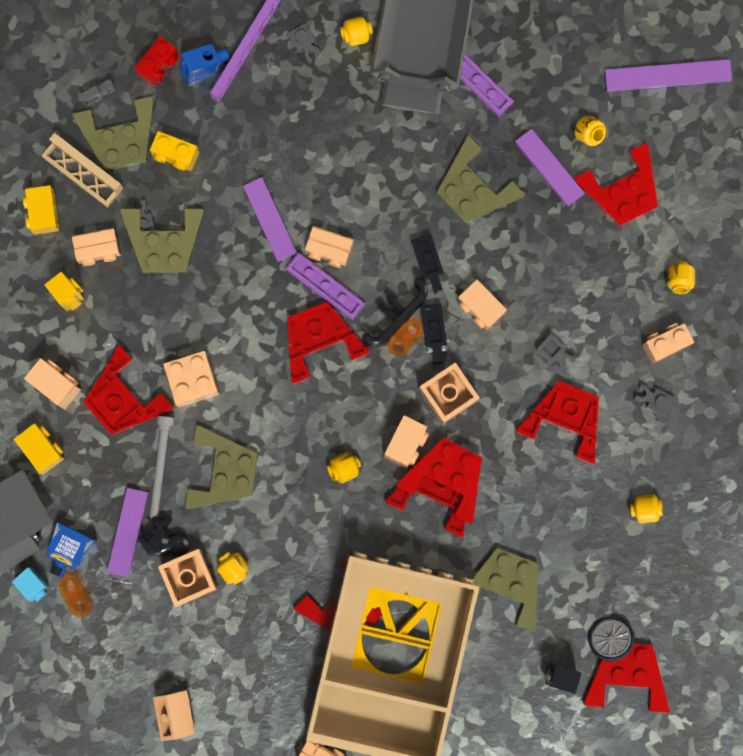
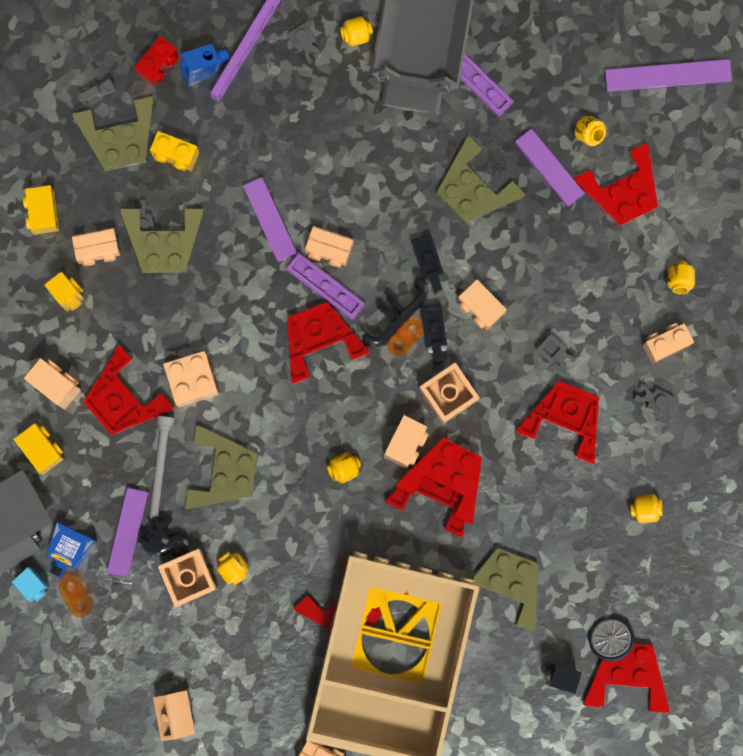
(87, 164): tan fence -> none

